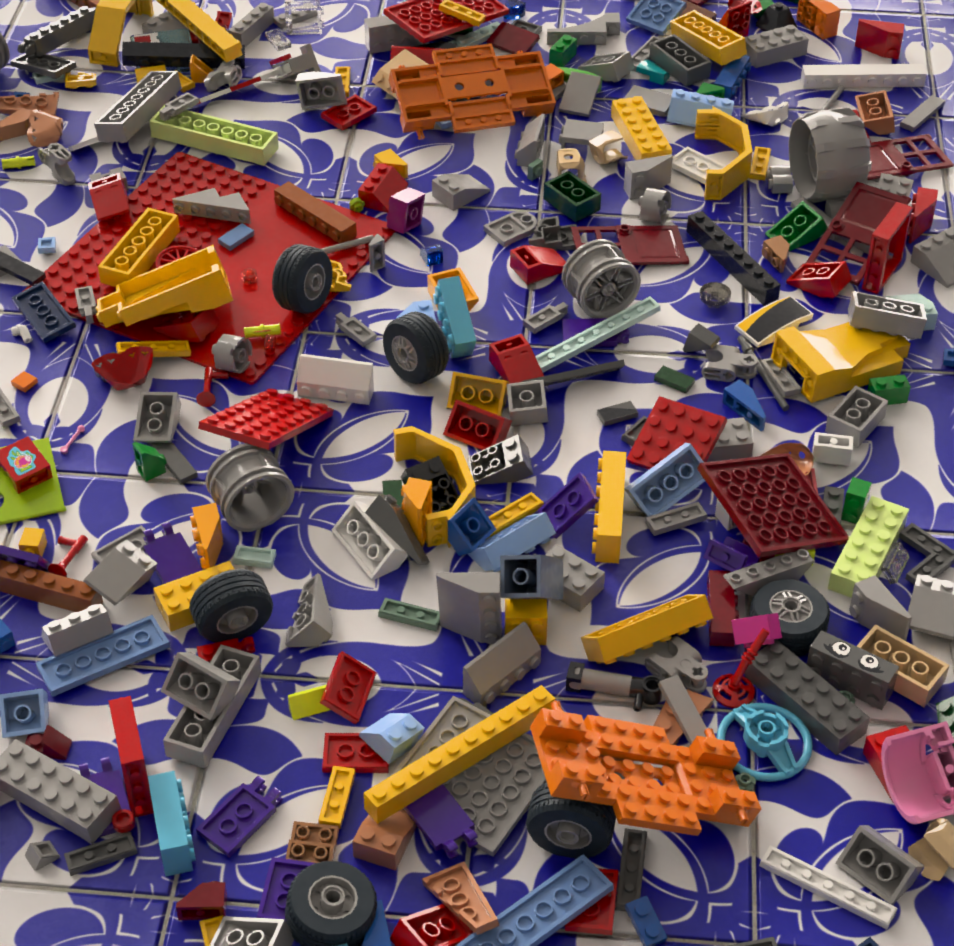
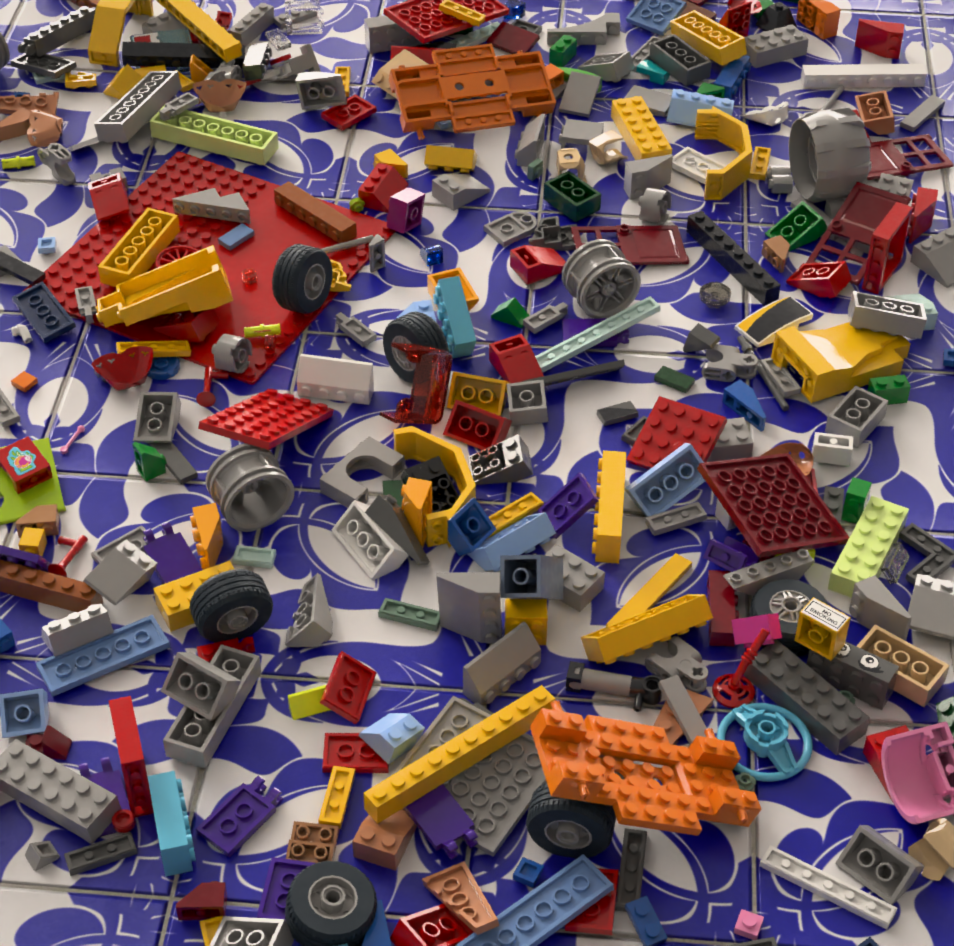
(40, 517): none -> medium nougat slope
(122, 82): none -> yellow slope
(164, 367): none -> blue tile
(220, 97): none -> nougat piece
(256, 61): none -> brick
(367, 455): none -> light grey arch
(428, 386): none -> clear red windscreen
(450, 158): none -> yellow slope
(510, 313): none -> green slope
(528, 872): none -> blue plate
(654, 589): none -> yellow tile
(748, 924): none -> bright pink plate
(822, 628): none -> yellow brick

